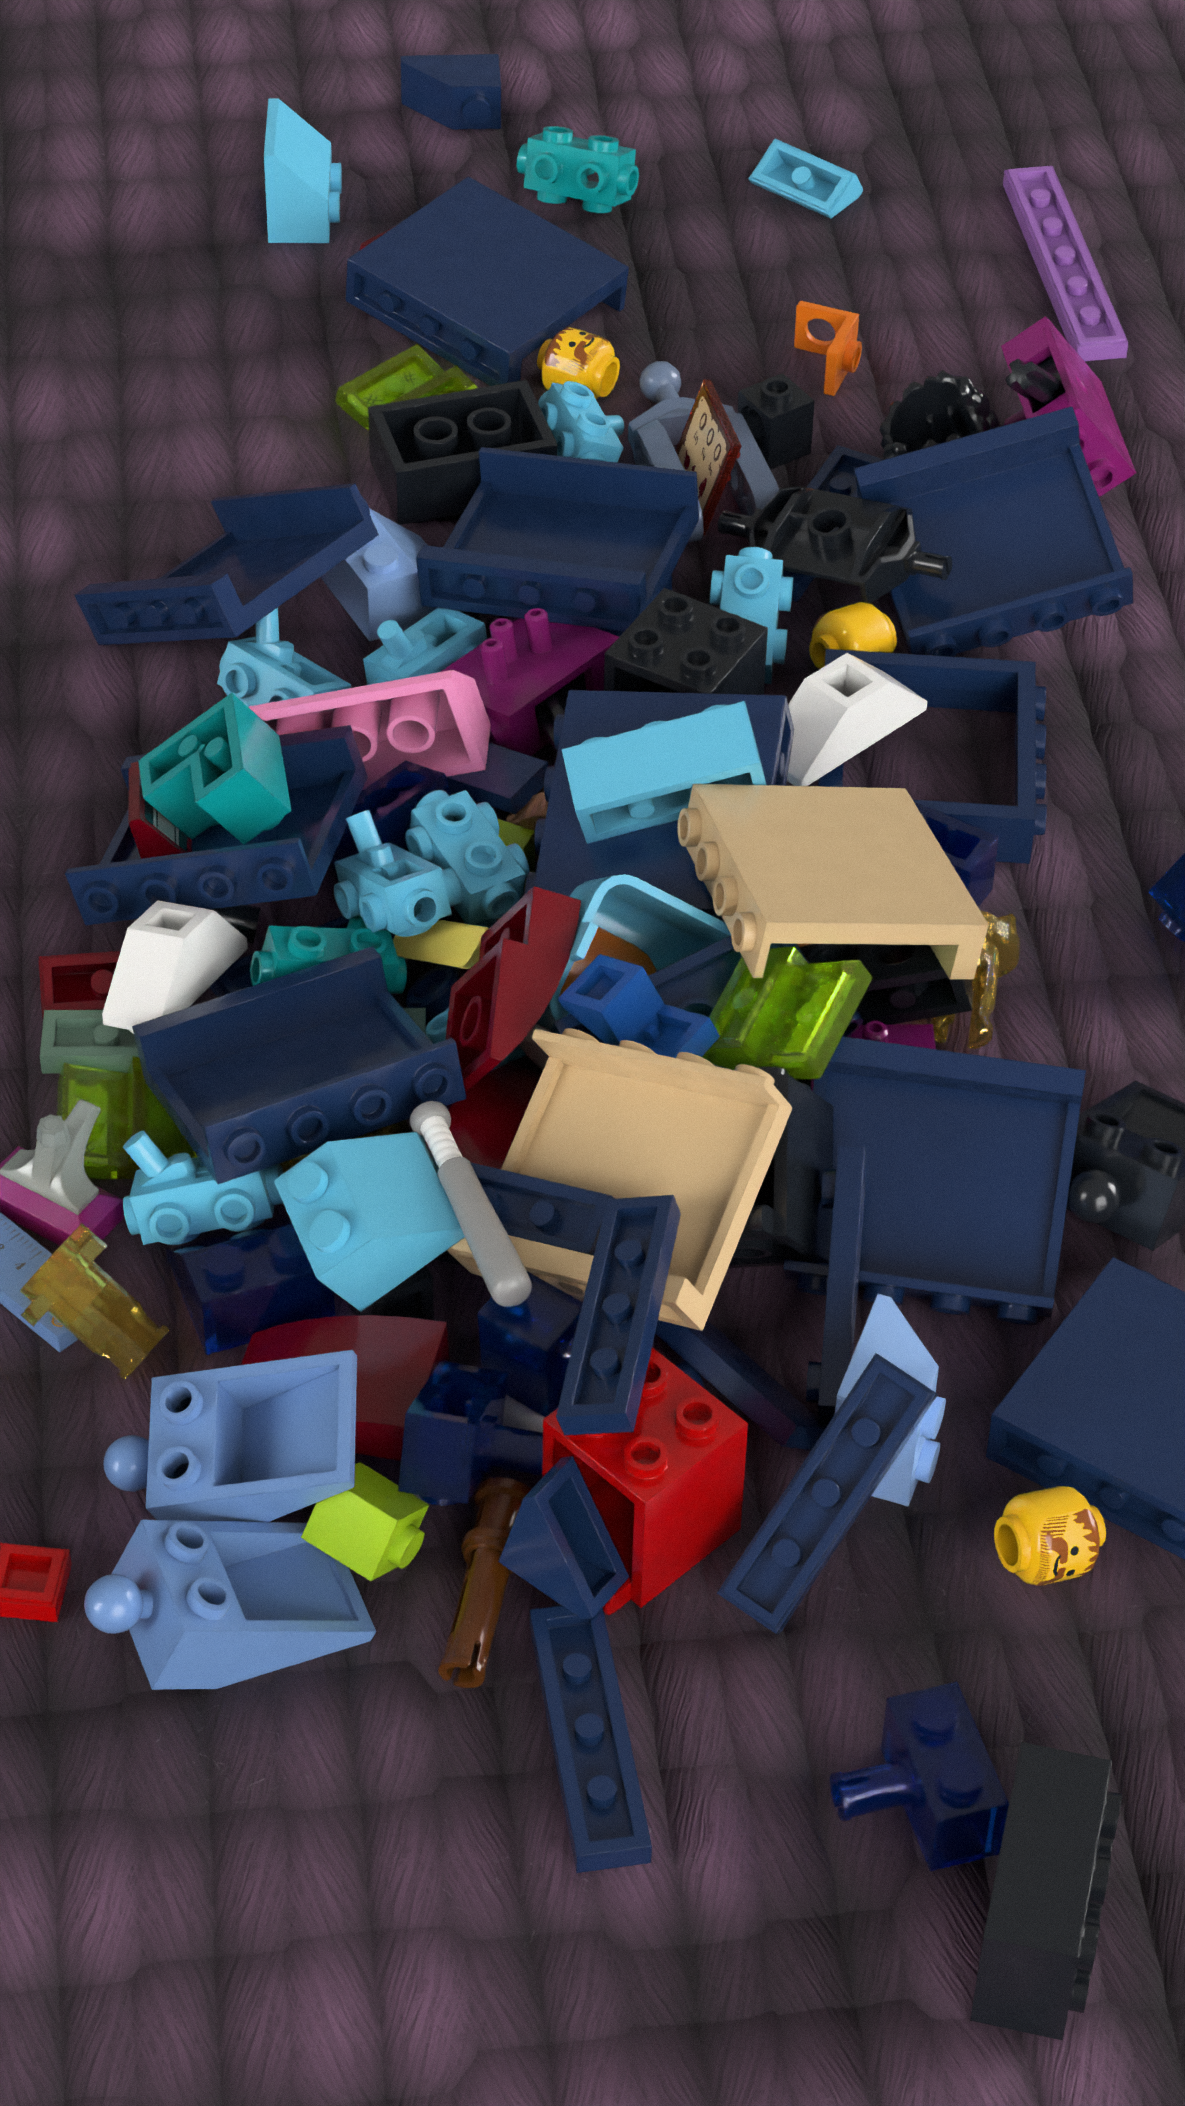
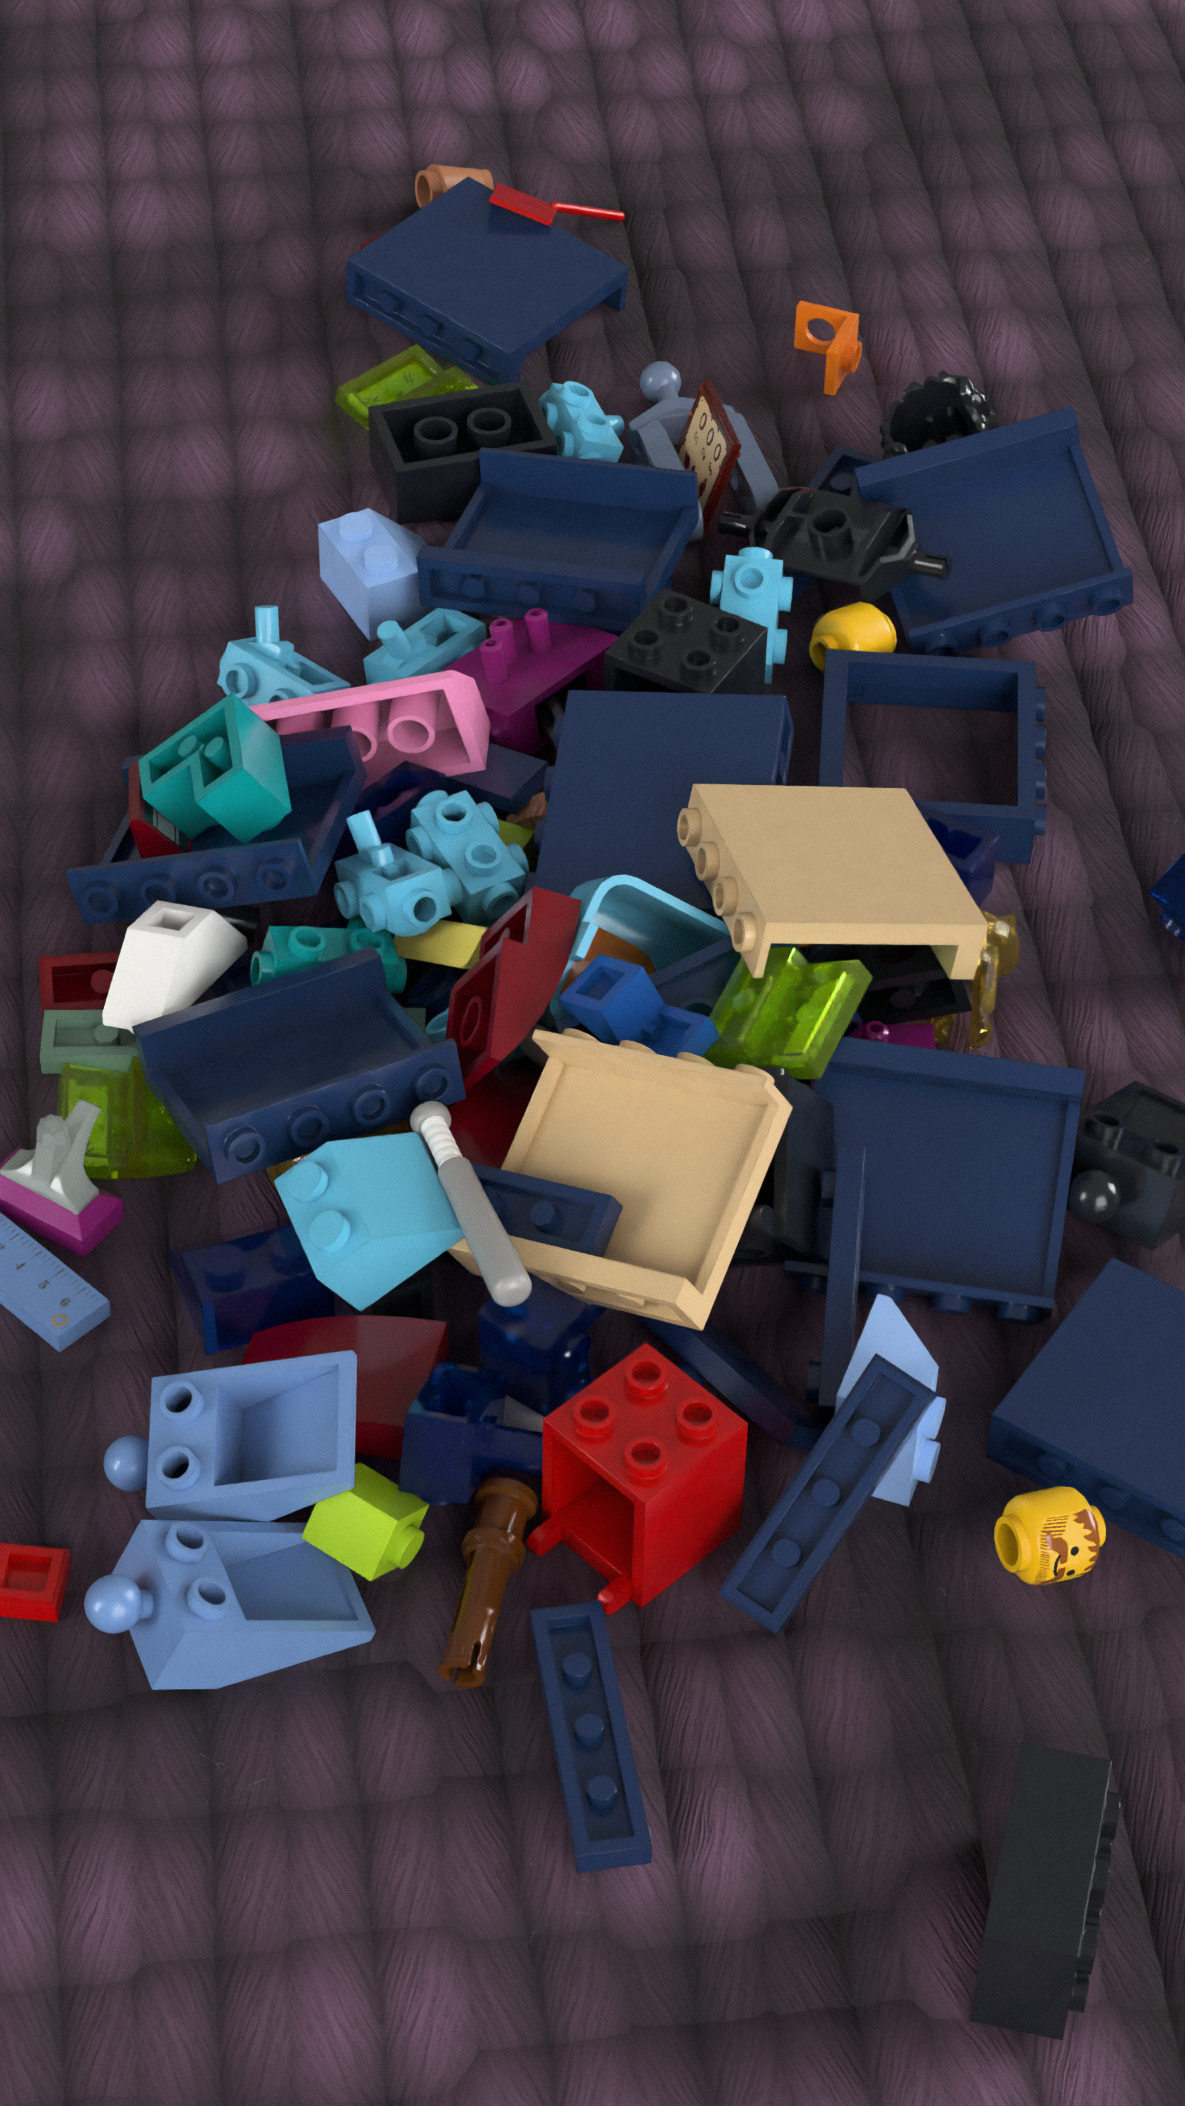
(91, 1303): clear yellow piece -> none
(180, 1199): medium azure brick -> none
(264, 558): dark blue panel -> none
(299, 179): medium azure slope -> none
(440, 178): none -> nougat cone
(454, 89): dark blue slope -> none
(543, 211): none -> red piece
(560, 163): teal brick -> none
(564, 1543): dark blue slope -> none
(581, 359): yellow head -> none
(619, 1316): dark blue plate -> none
(649, 772): medium azure brick -> none
(778, 418): black brick -> none
(806, 179): medium azure slope -> none
(844, 713): white slope -> none
(937, 1774): clear blue brick -> none
(1055, 377): magenta piece -> none
(1065, 263): medium lavender tile -> none

